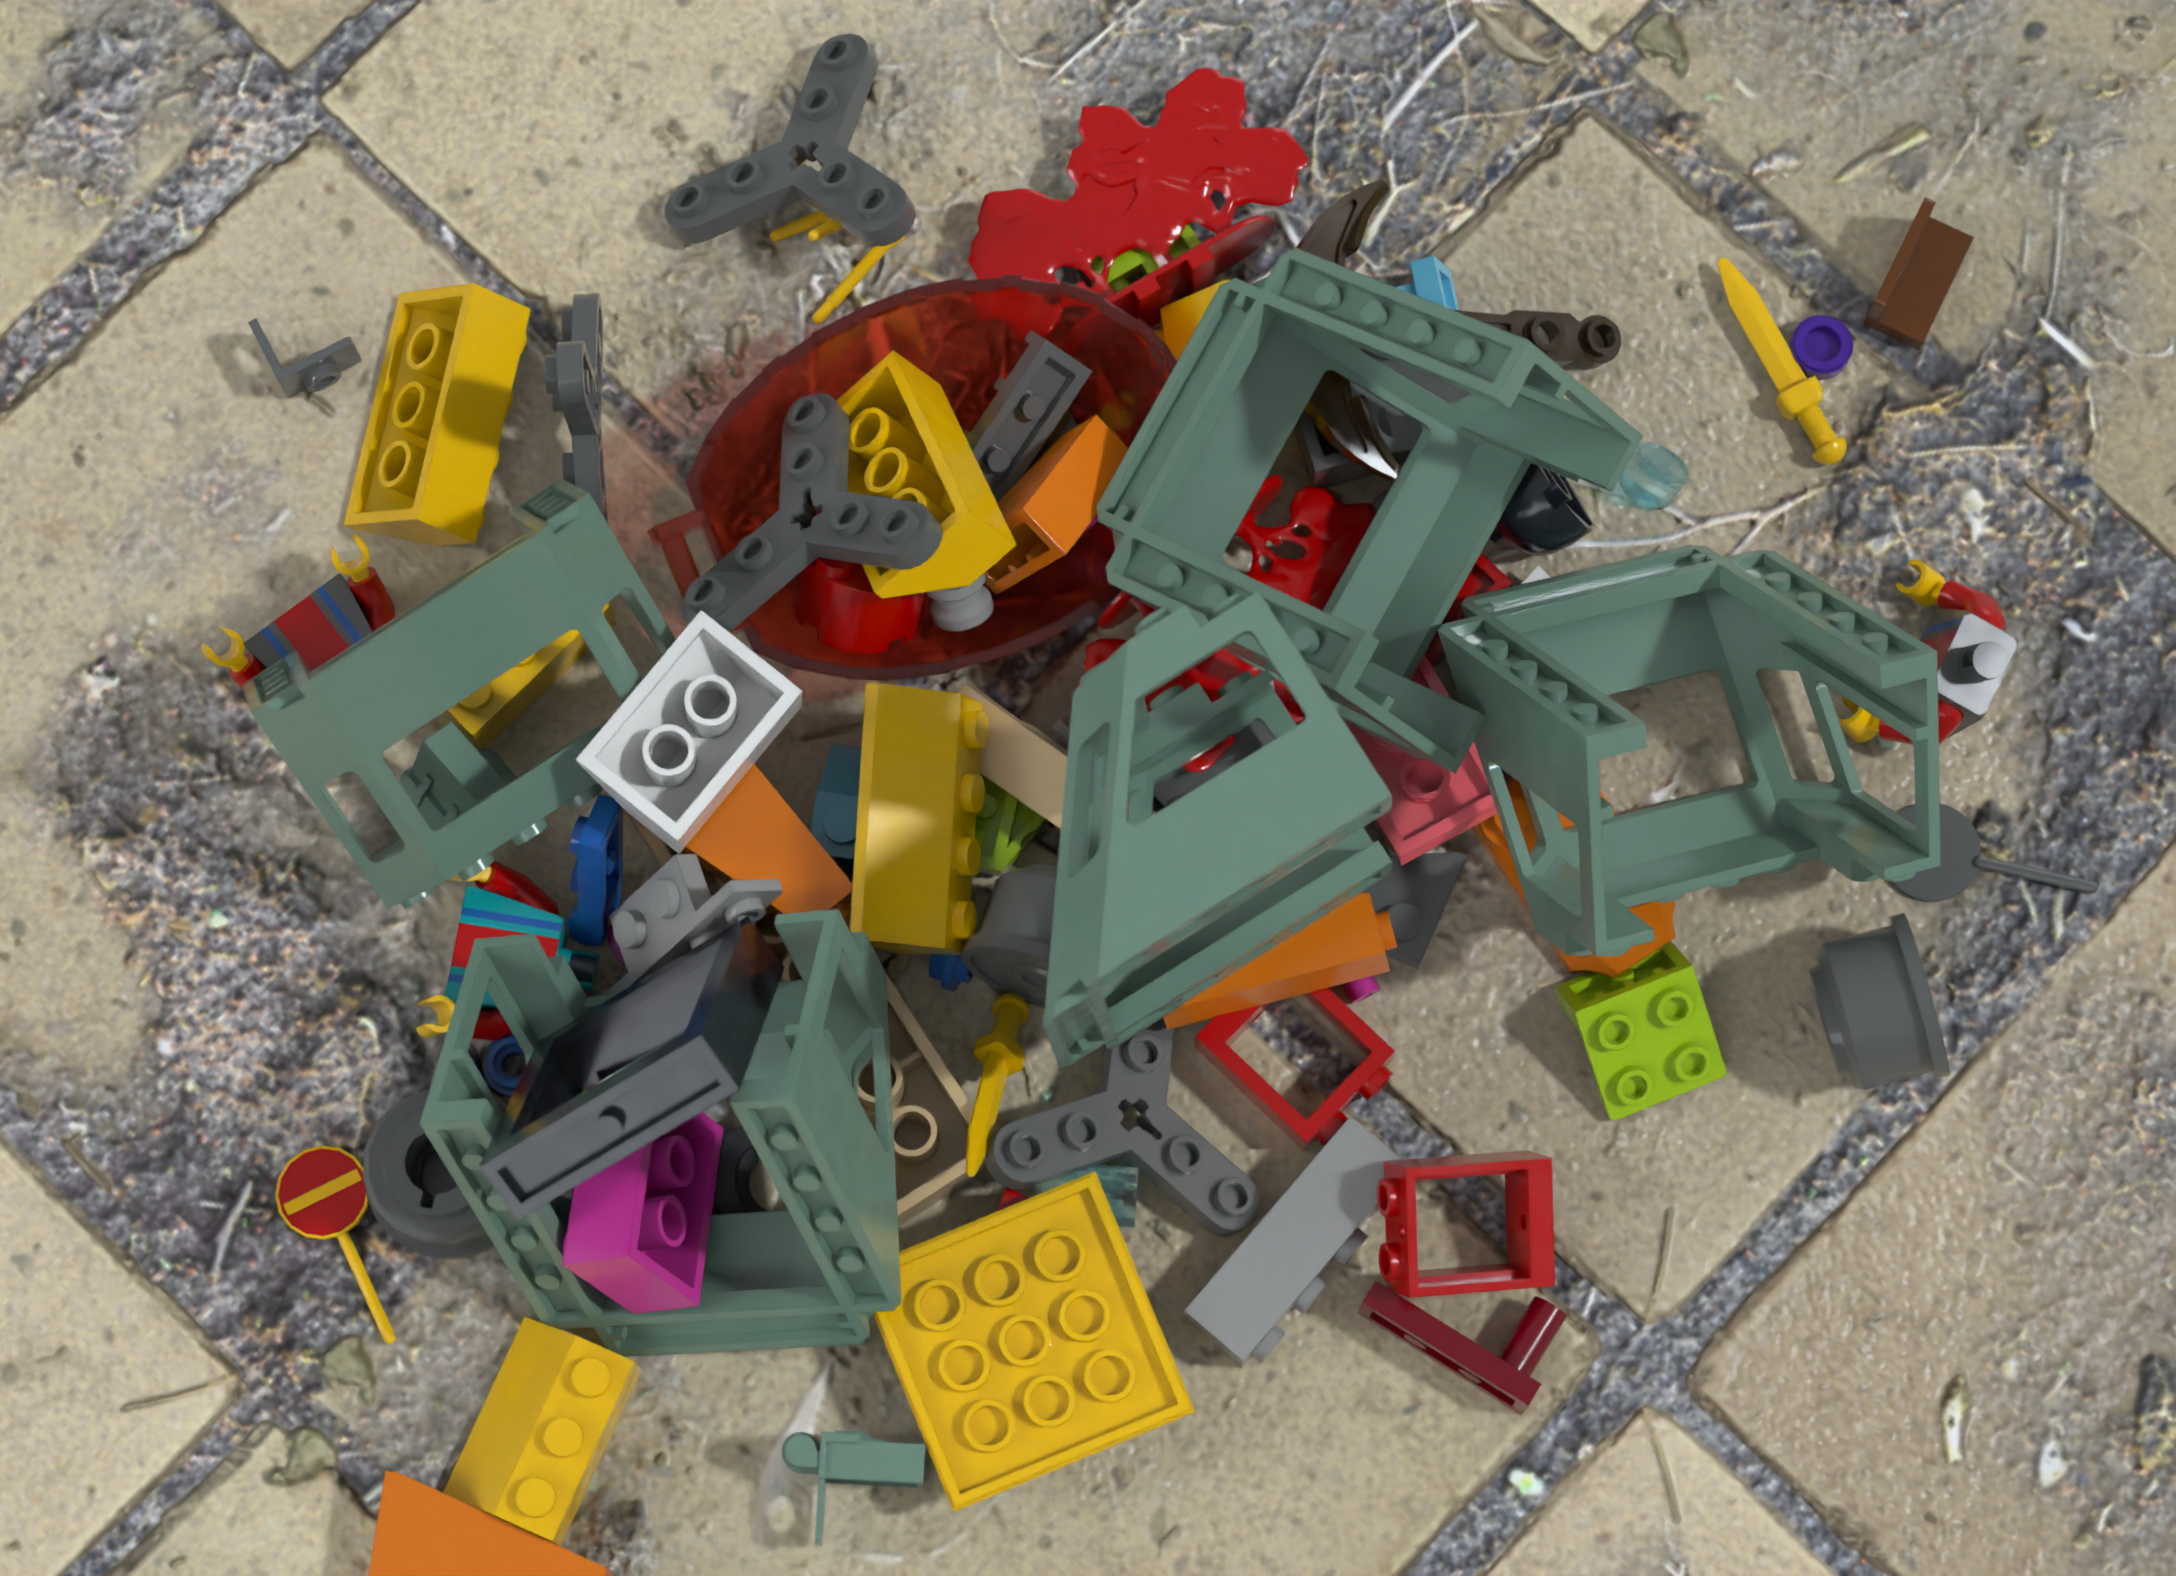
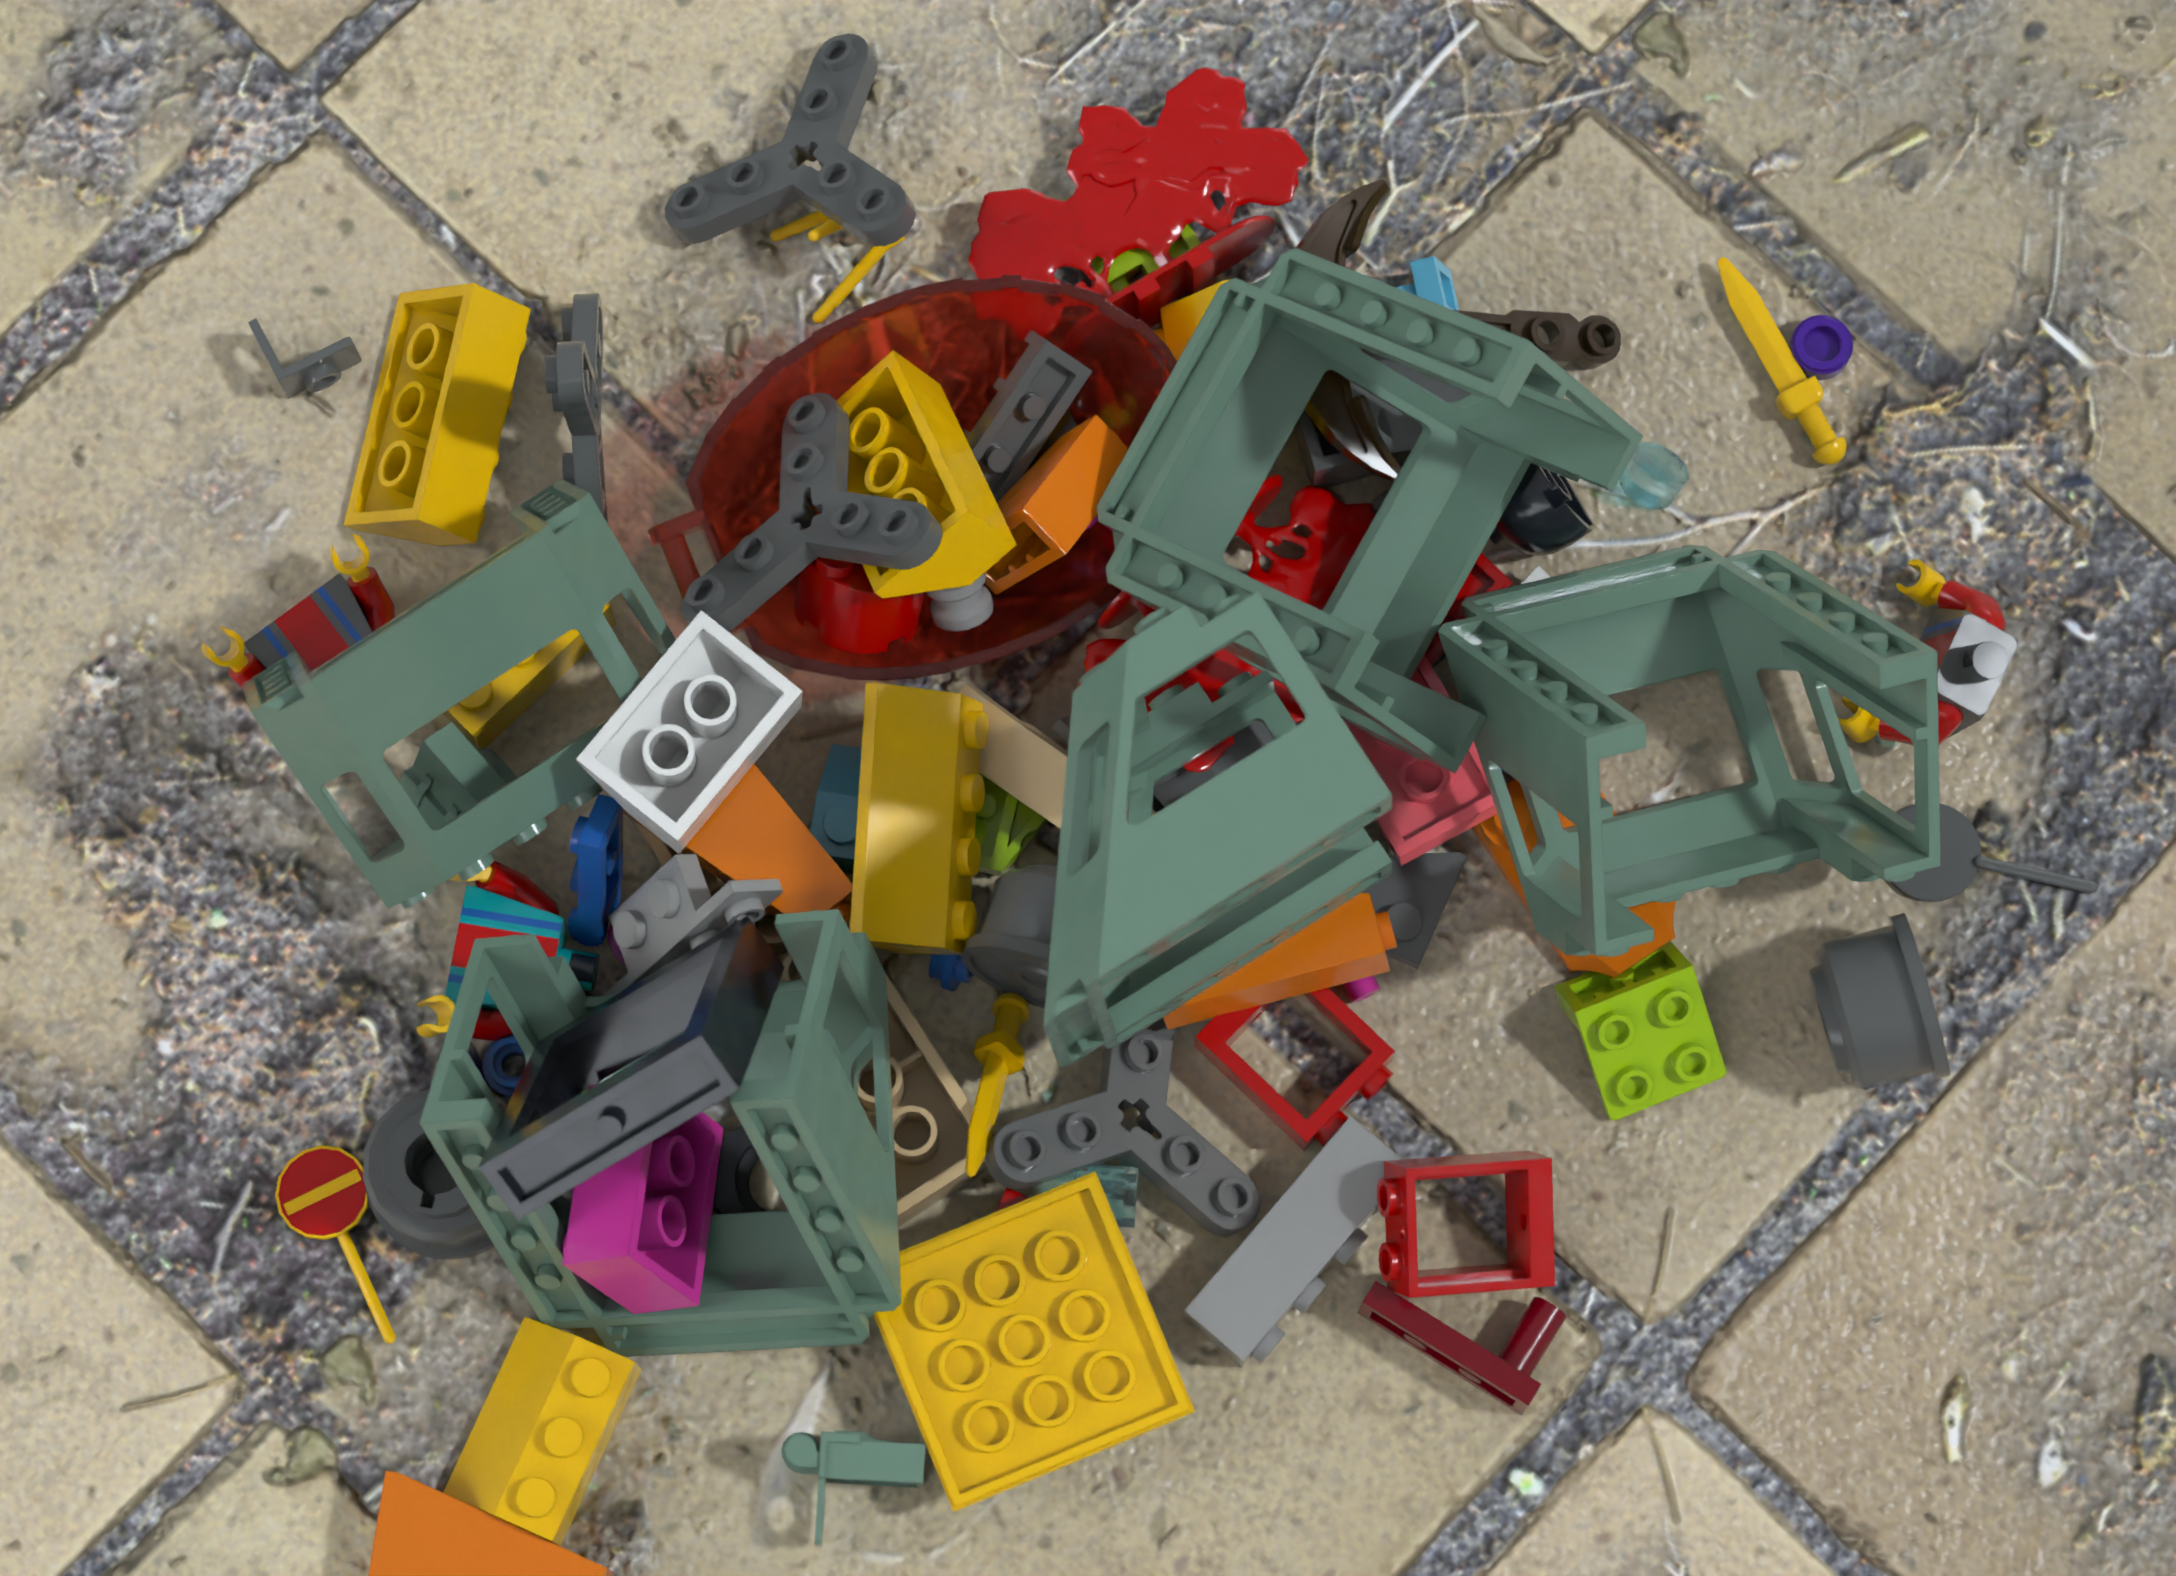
(1919, 278): reddish brown panel -> none

